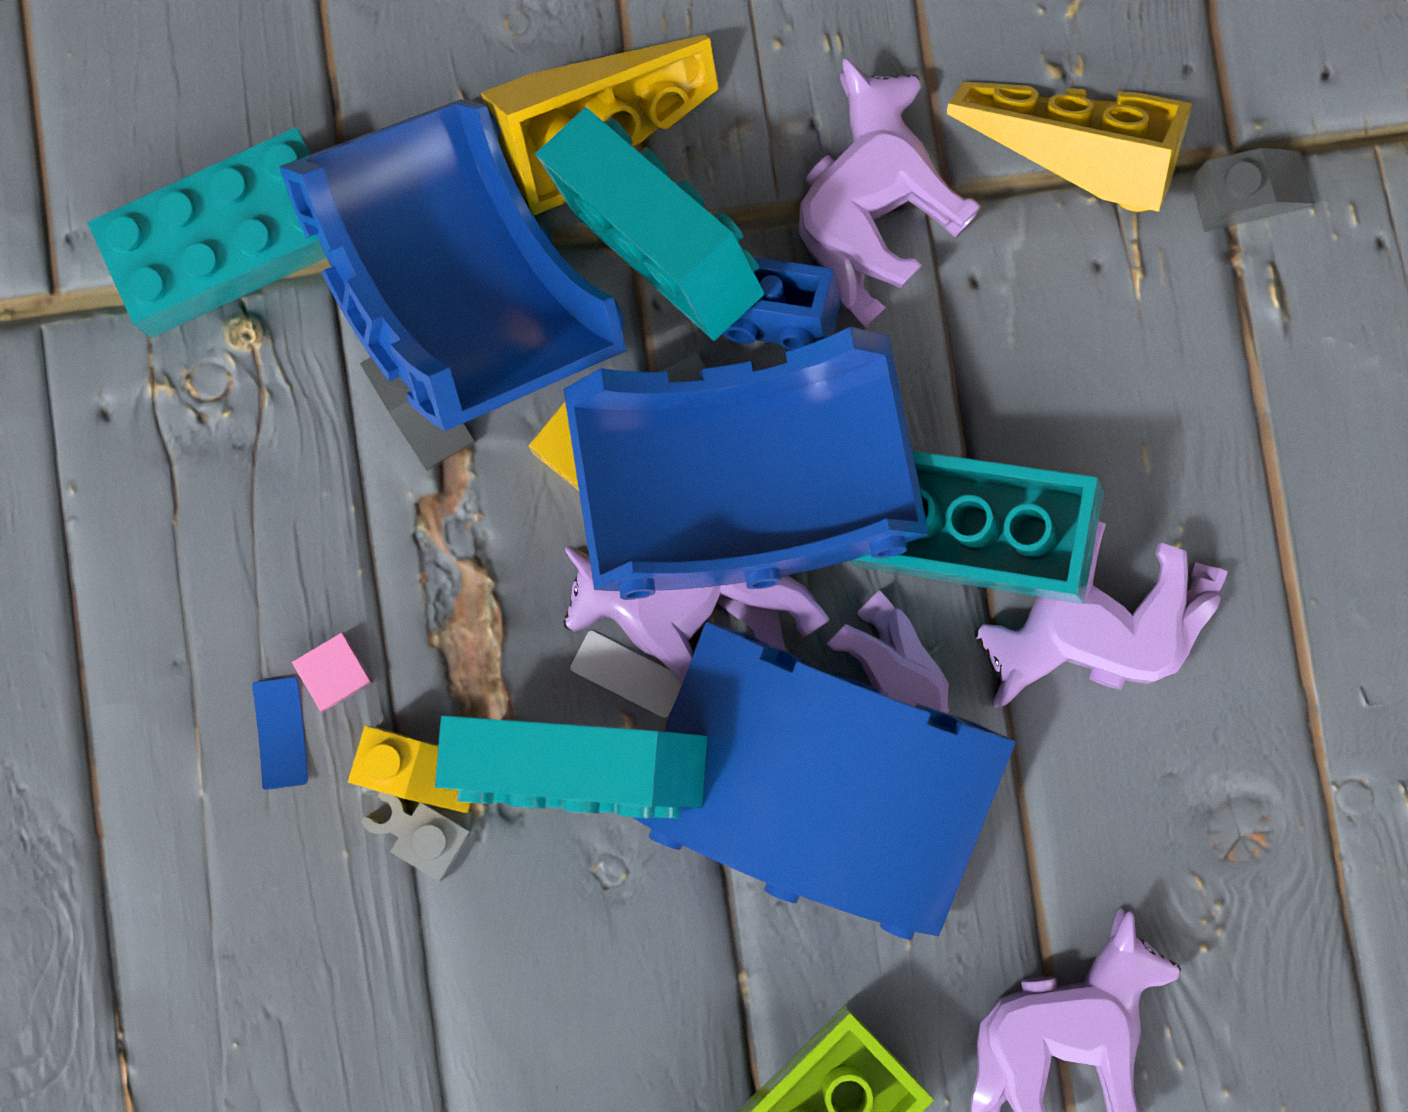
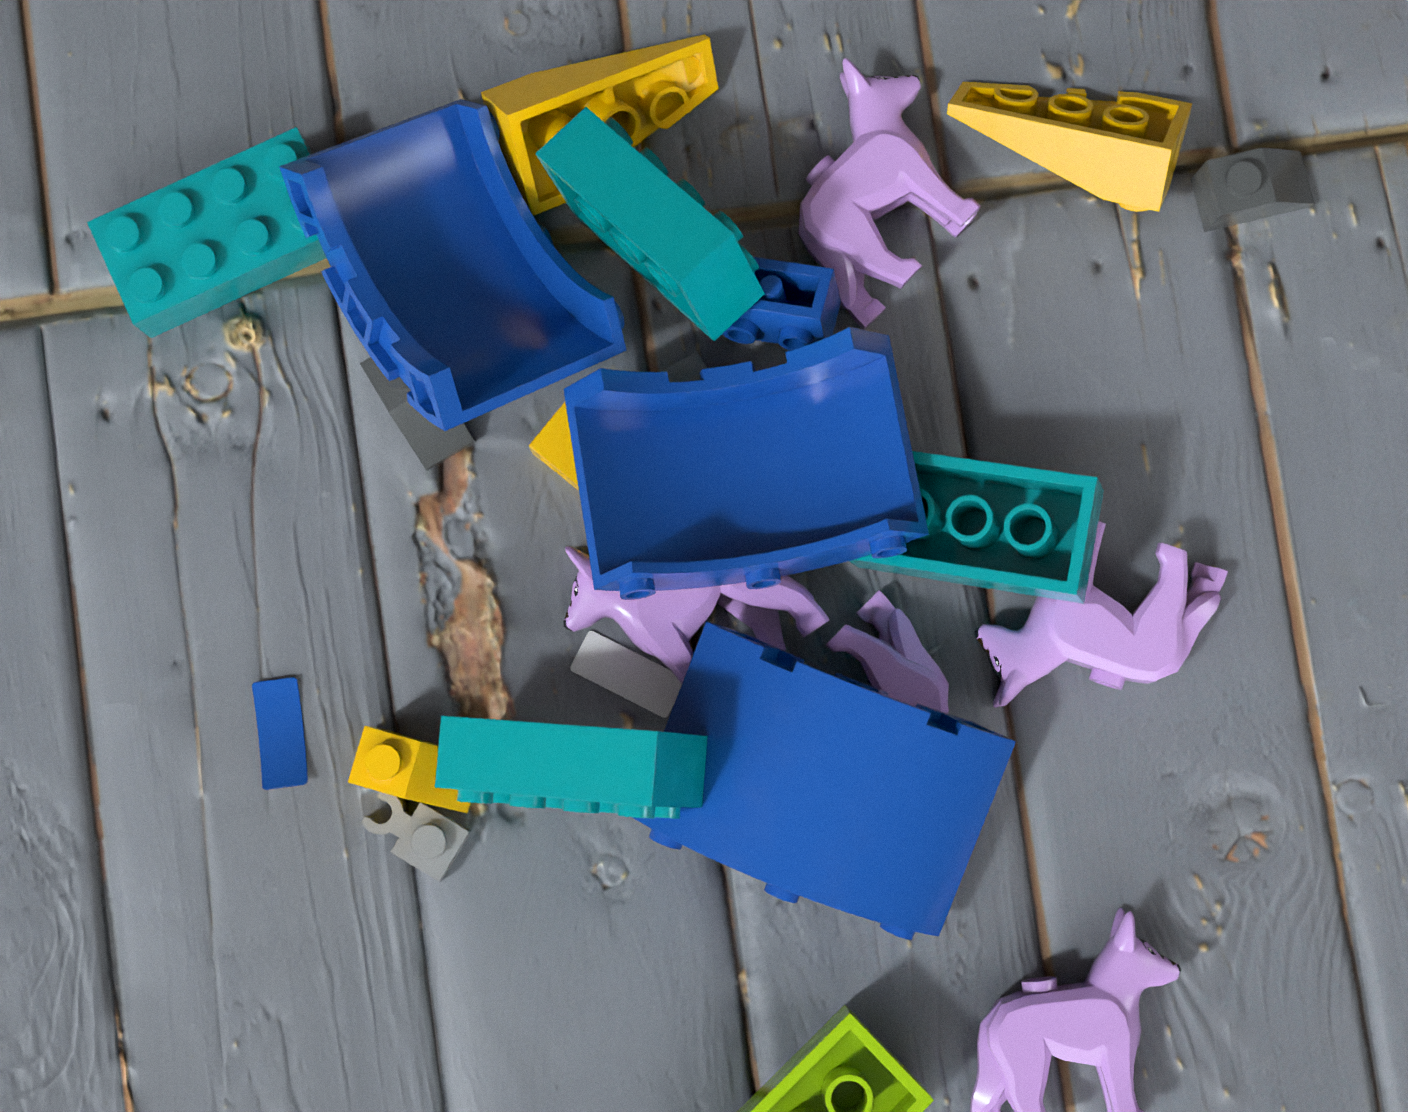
(332, 672): bright pink tile -> none

